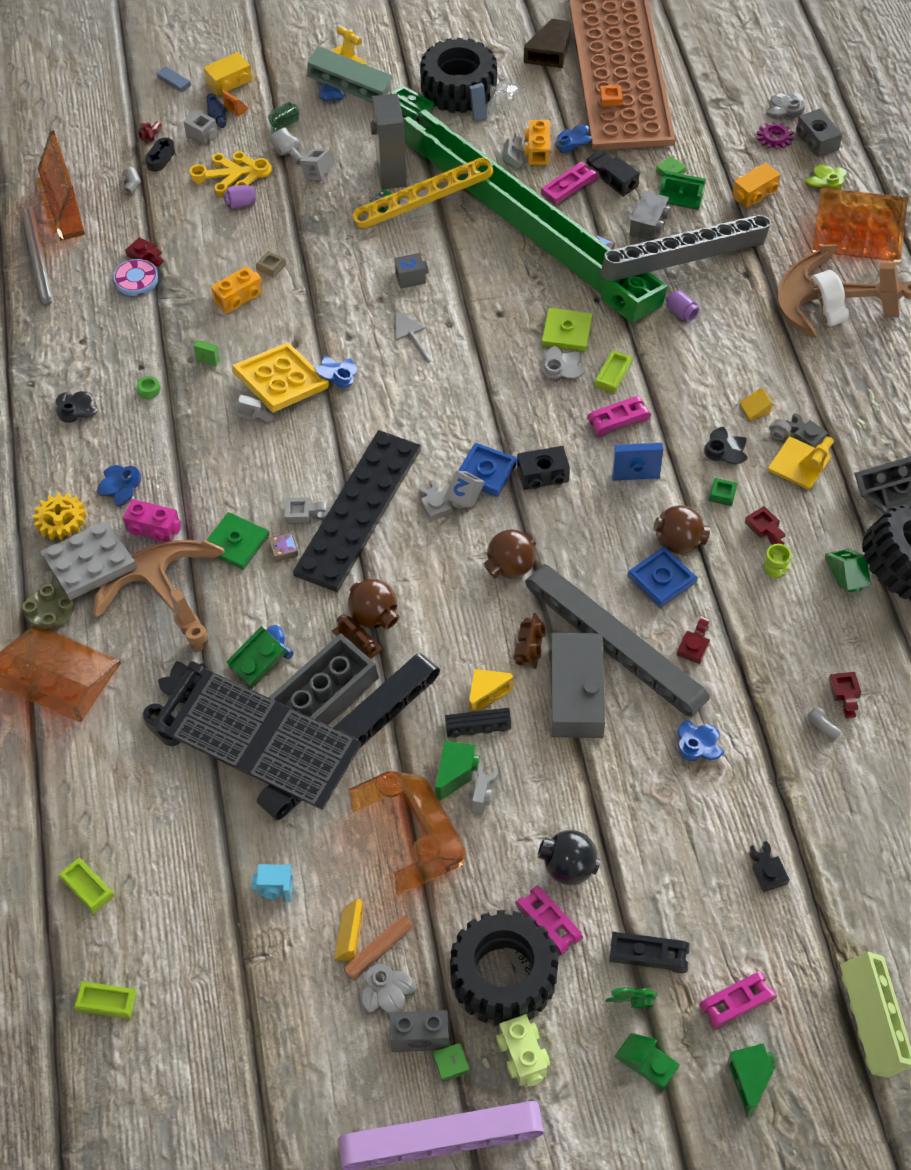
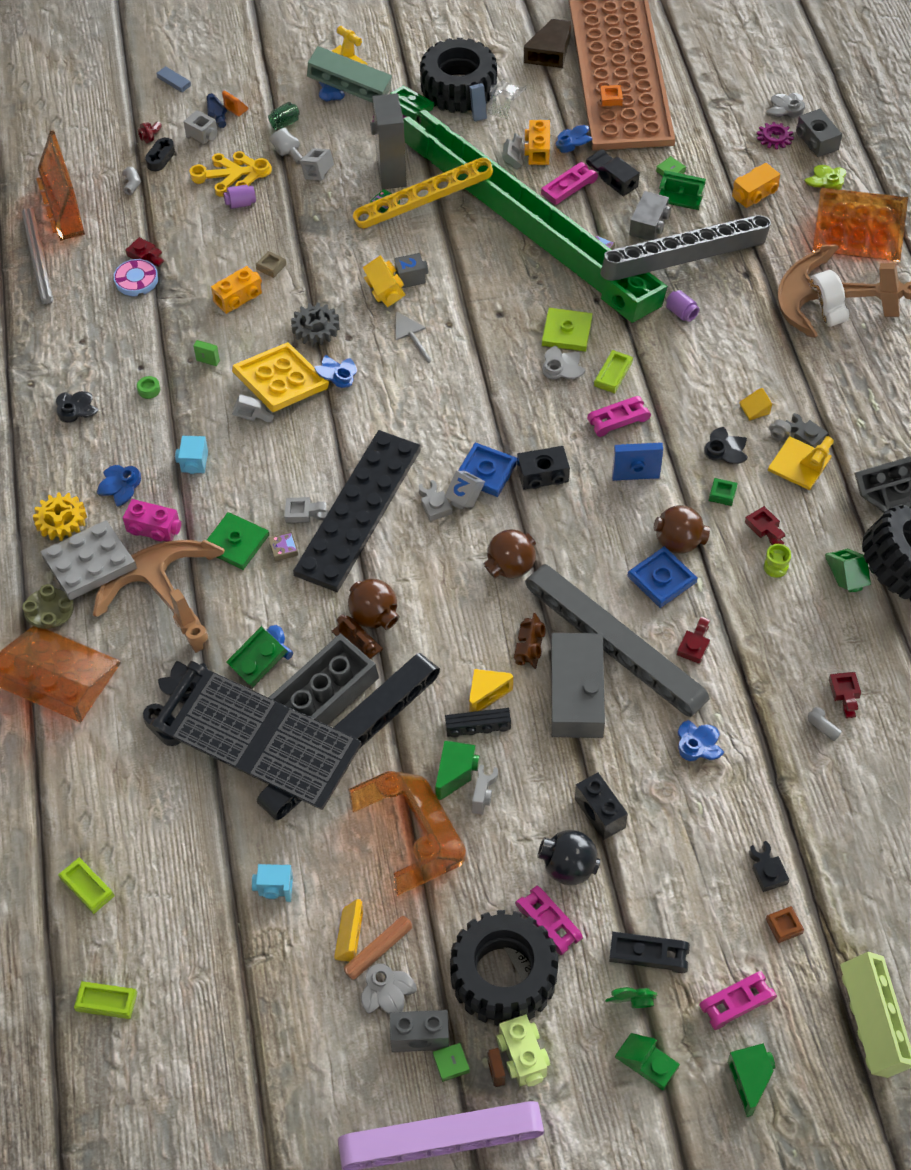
(192, 454): none -> medium azure brick
(227, 73): yellow brick -> none
(315, 324): none -> dark grey gear
(382, 278): none -> yellow brick
(496, 1067): none -> reddish brown tile
(601, 806): none -> black brick
(784, 924): none -> dark orange tile

